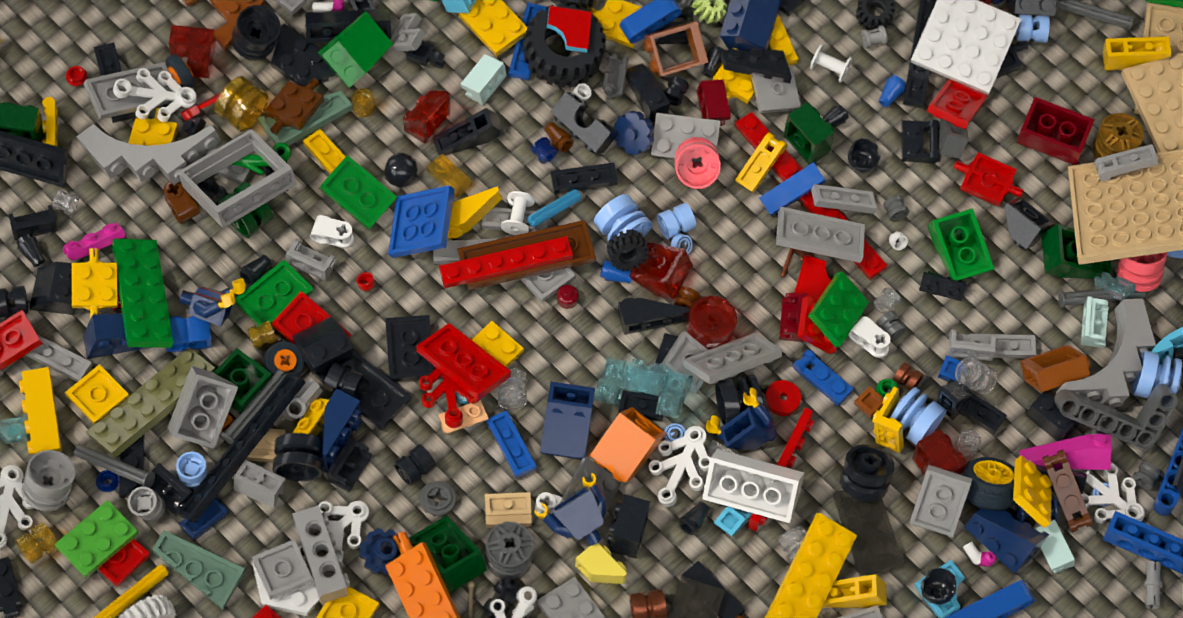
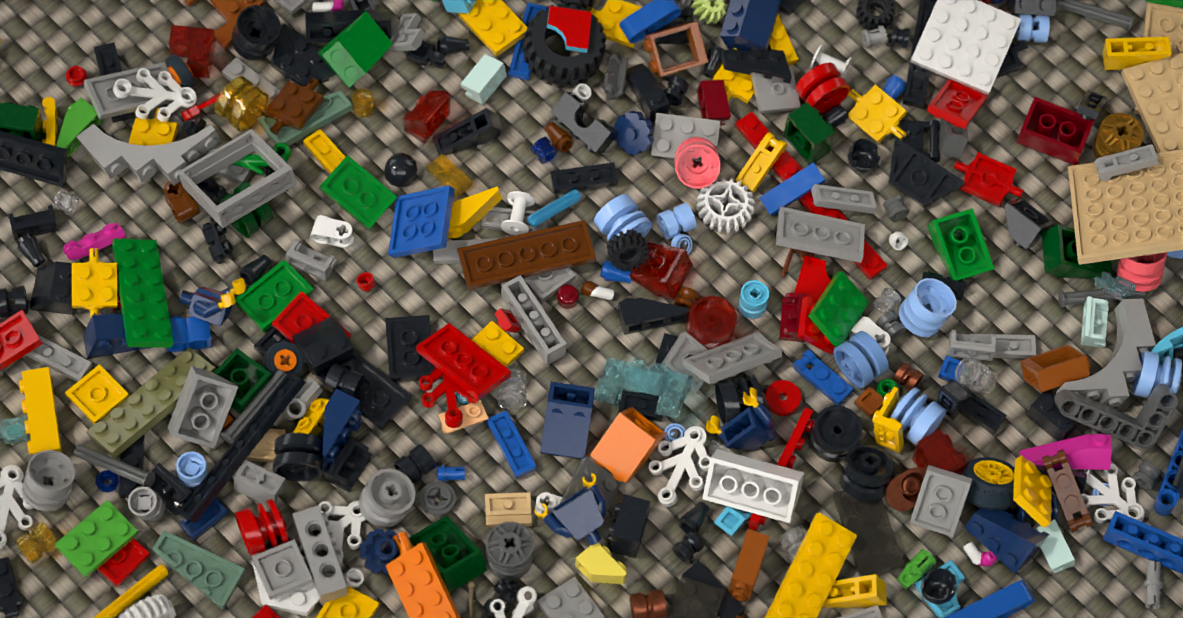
(77, 119): none -> bright green slope
(222, 248): none -> black hinge
(238, 68): none -> light grey plate
(261, 335): clear yellow wheel -> none
(261, 527): none -> red wheel
(355, 575): none -> white hinge
(386, 498): none -> light grey wheel
(450, 473): none -> blue pin
(451, 45): none -> black cone
(505, 262): red plate -> none
(507, 321): none -> red plate
(533, 320): none -> light grey brick
(593, 289): none -> arm
(688, 547): none -> black wheel
(710, 198): none -> white gear
(748, 565): none -> dark orange window
(753, 299): none -> medium azure wheel
(823, 87): none -> red wheel
(835, 433): none -> black wheel
(861, 359): none -> medium blue wheel
(877, 114): none -> yellow plate
(900, 37): none -> black wheel
(905, 488): none -> copper piece
(912, 573): none -> bright green hinge
(920, 176): none -> black wing
(927, 307): none -> light blue wheel
(971, 438): clear wheel -> none
(1091, 105): none -> black plate

